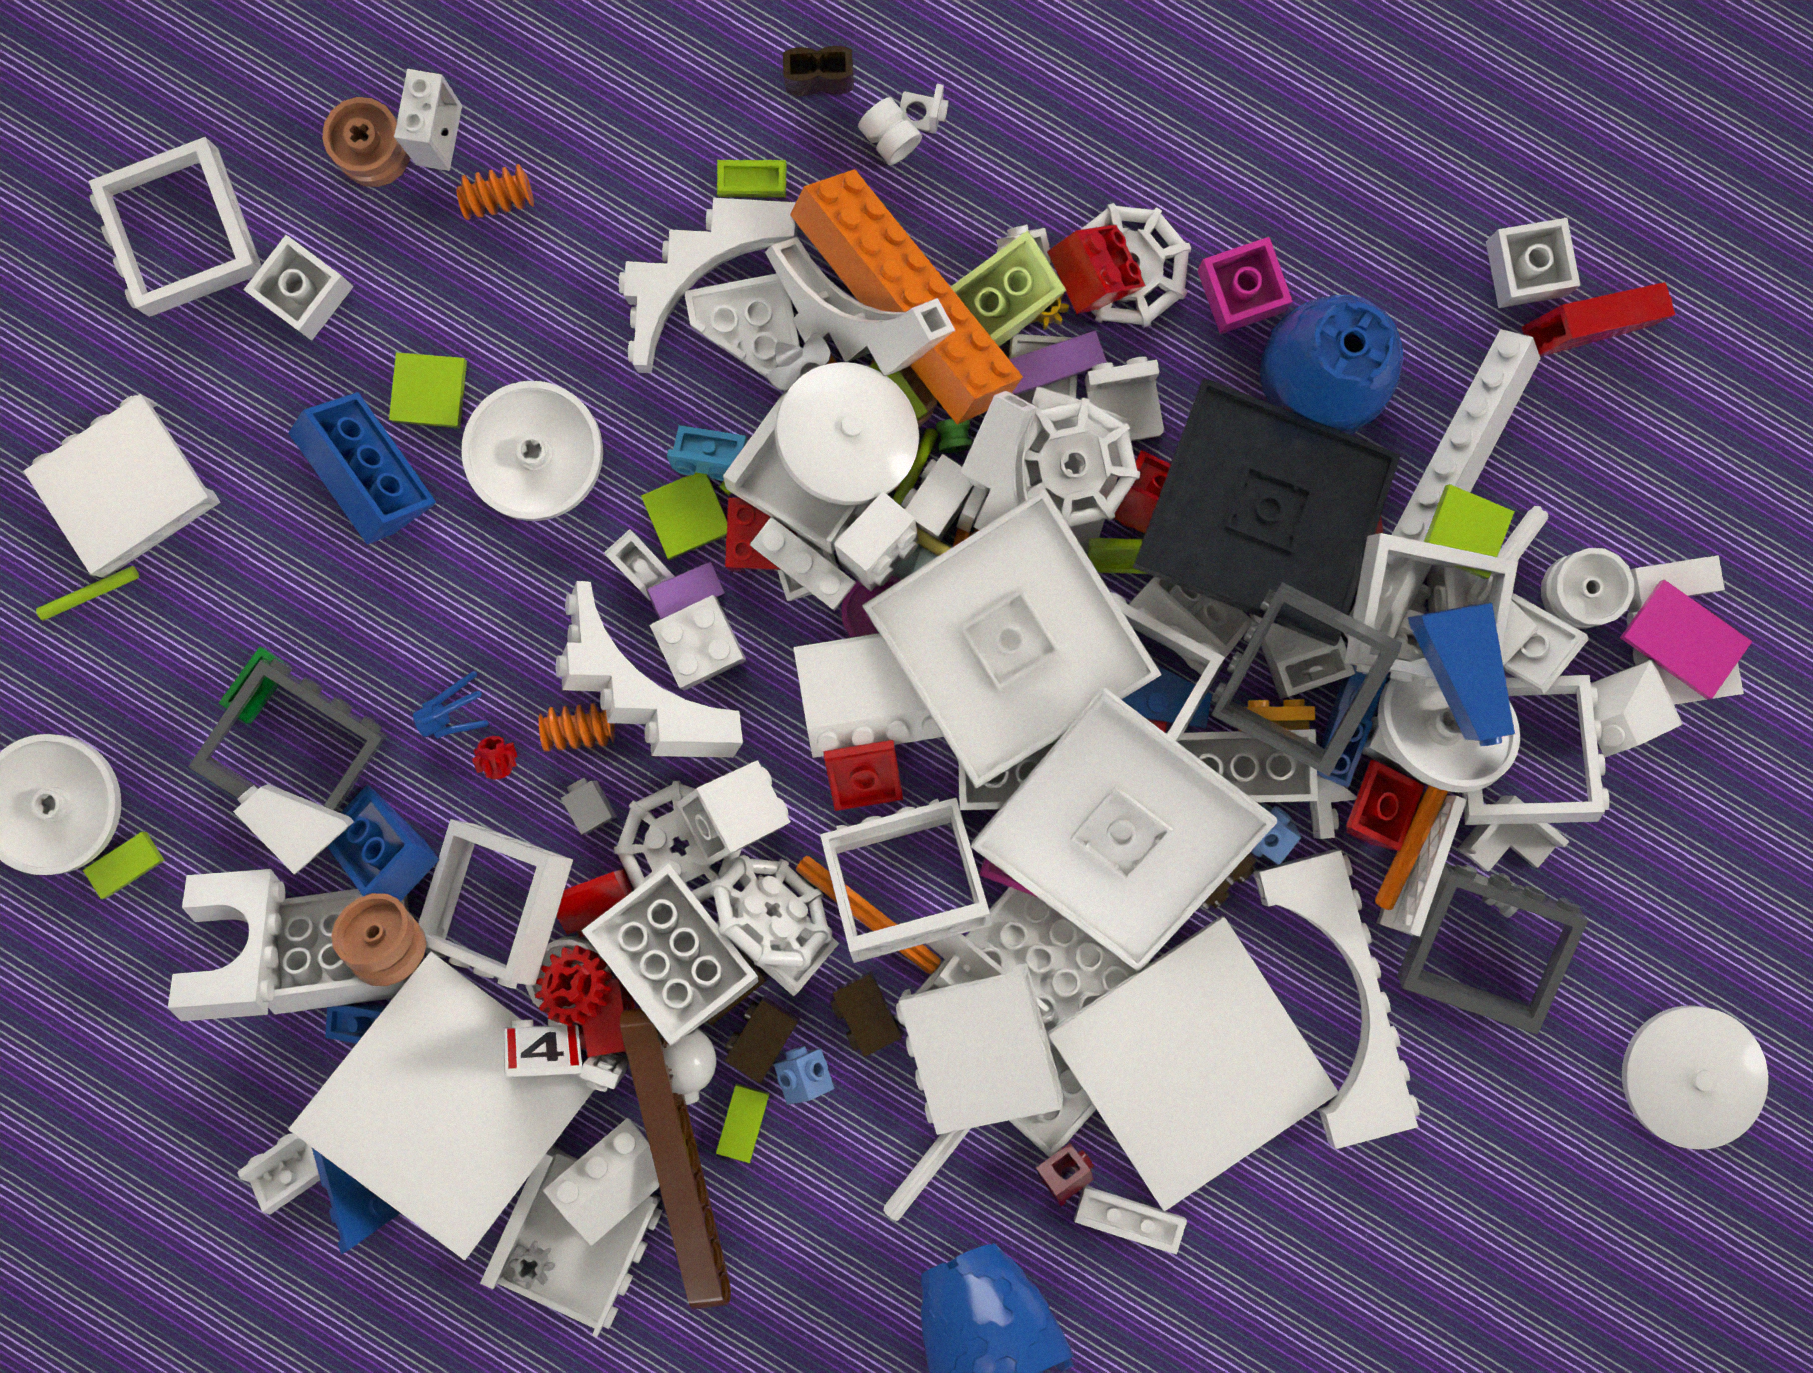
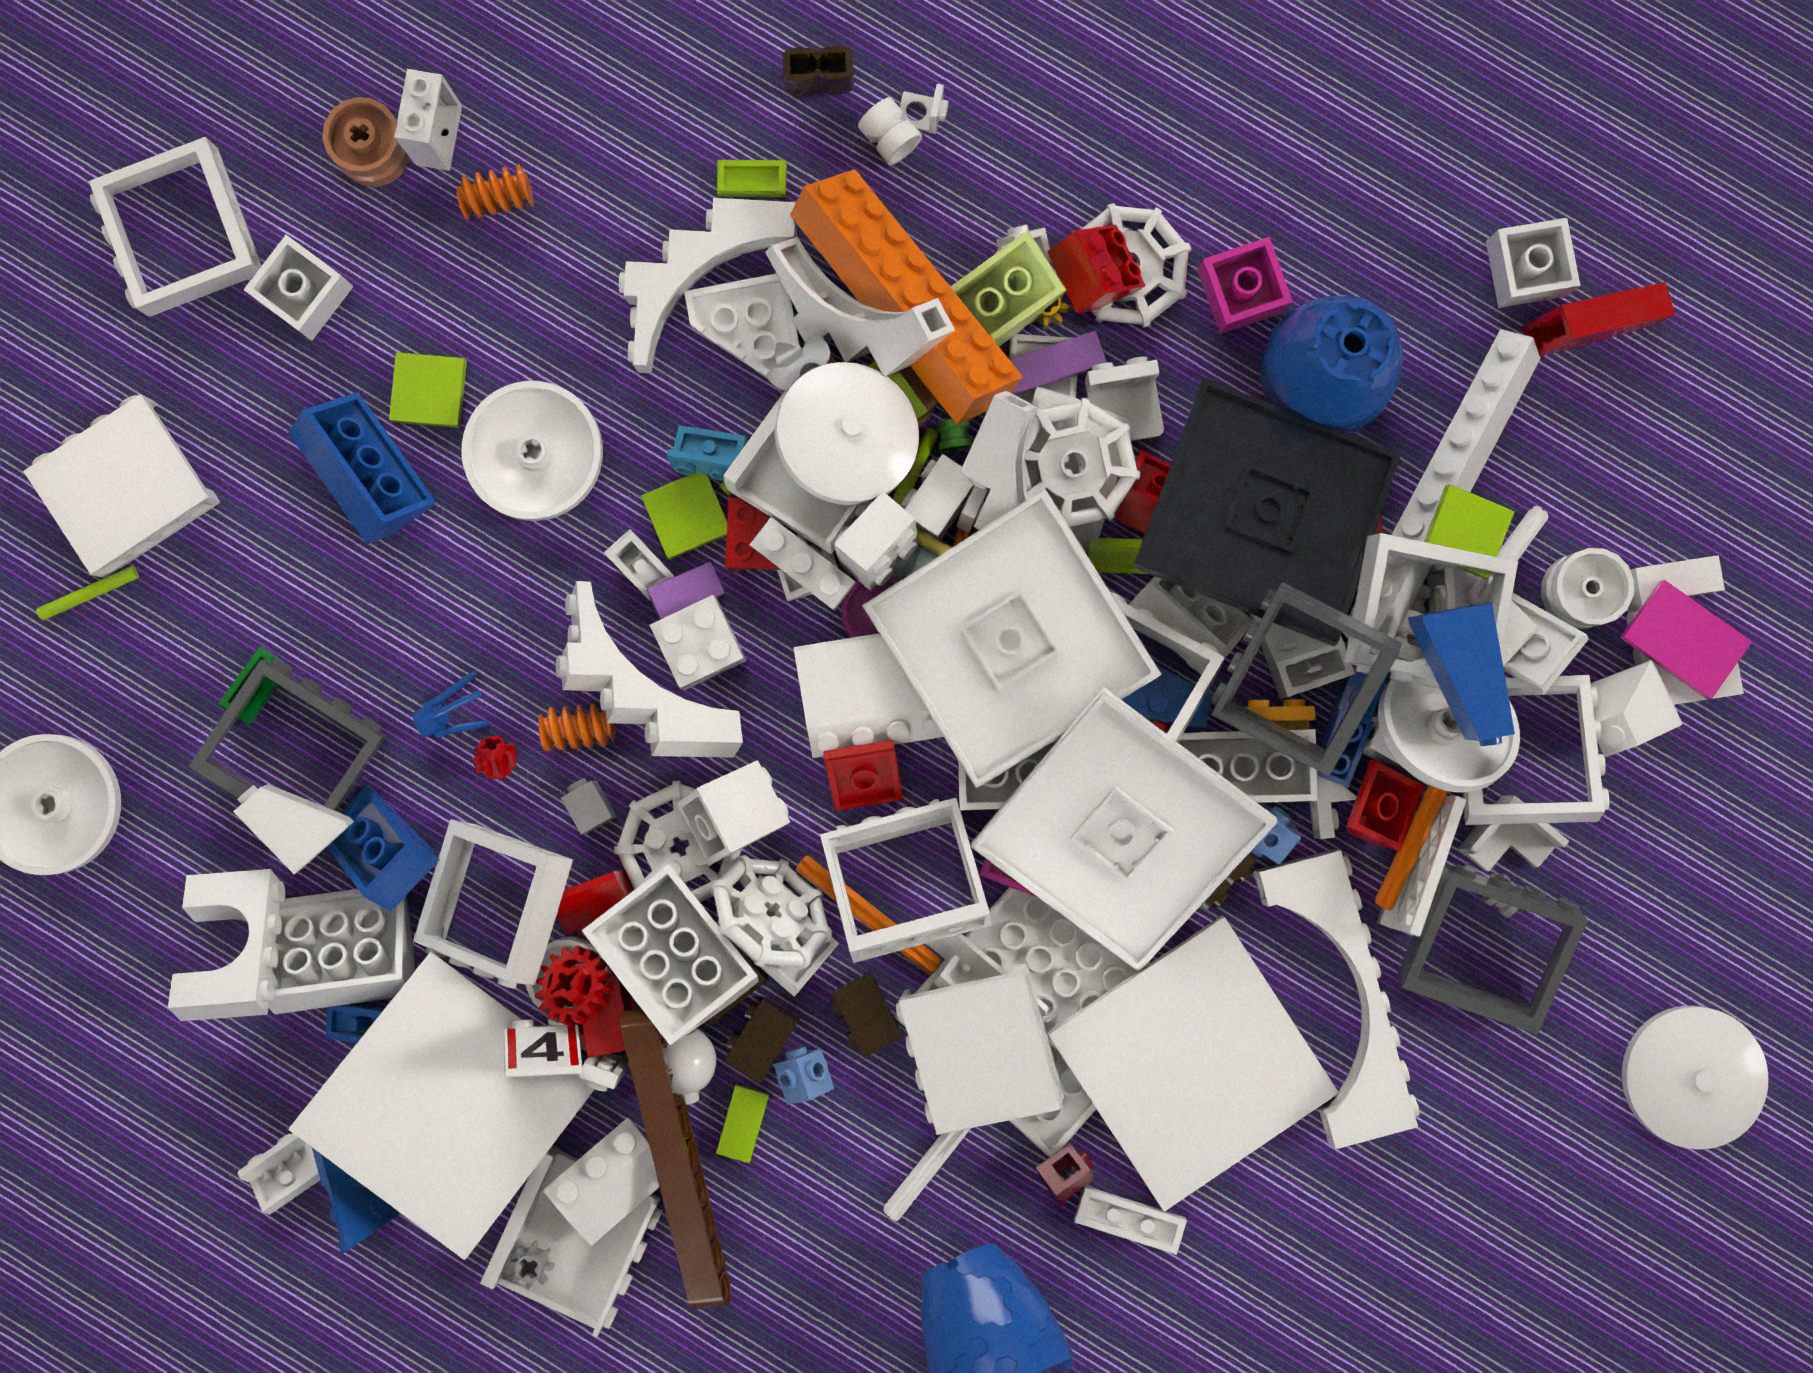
(123, 865): lime tile -> none
(378, 939): nougat wheel -> none

